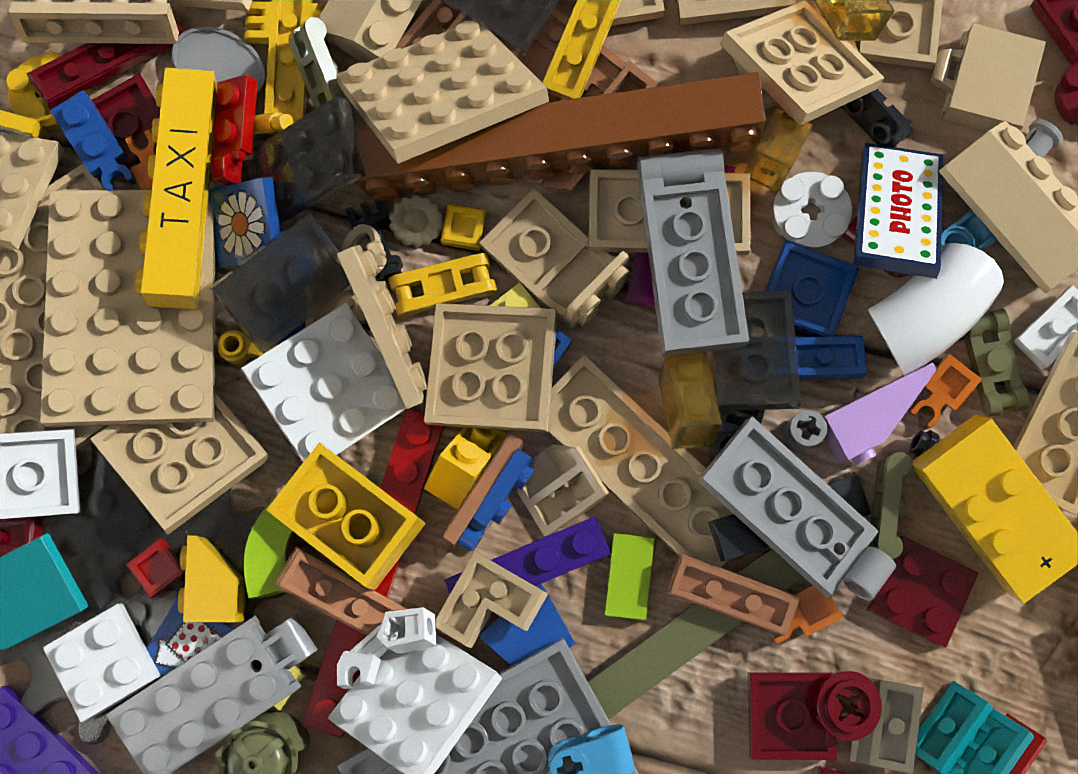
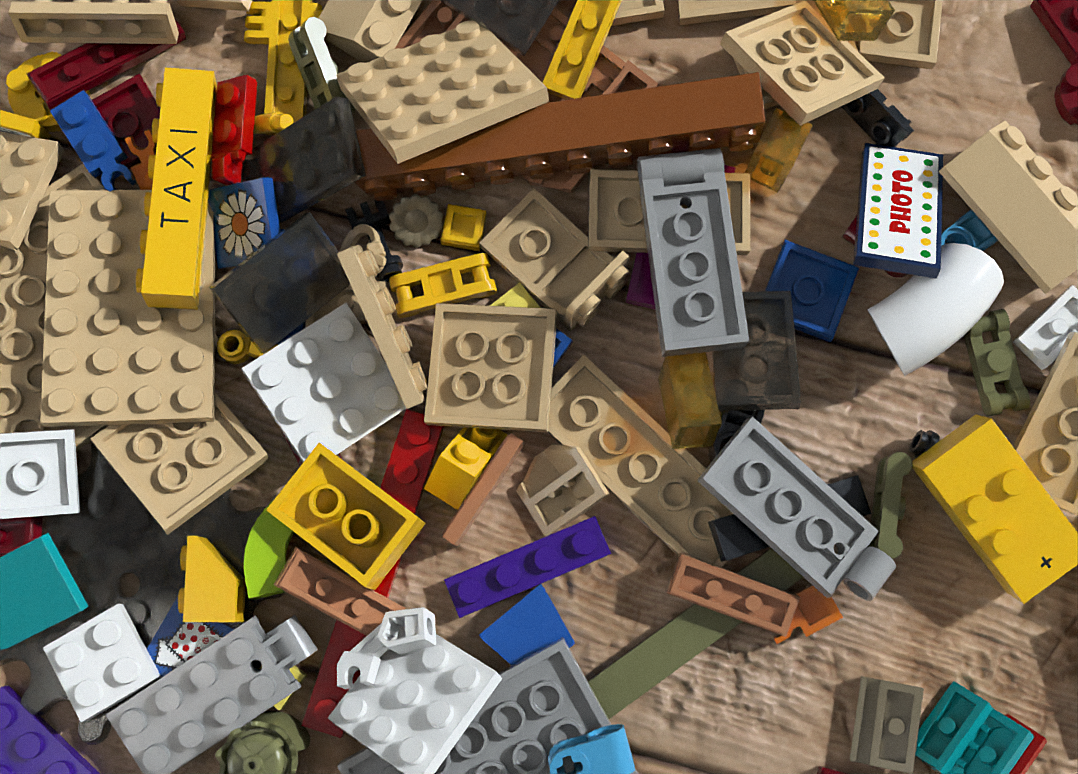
(156, 568): red tile -> none
(218, 52): light grey piece -> none
(483, 590): tan plate -> none
(495, 505): blue plate -> none
(629, 576): lime tile -> none
(785, 717): dark red plate -> none
(816, 426): light grey bush -> none
(823, 191): white plate -> none
(831, 358): blue plate -> none
(865, 701): dark red gear -> none
(871, 419): lavender slope -> none
(924, 593): dark red plate -> none
(948, 387): orange plate -> none
(991, 77): tan piece -> none
(1043, 137): light grey bush -> none

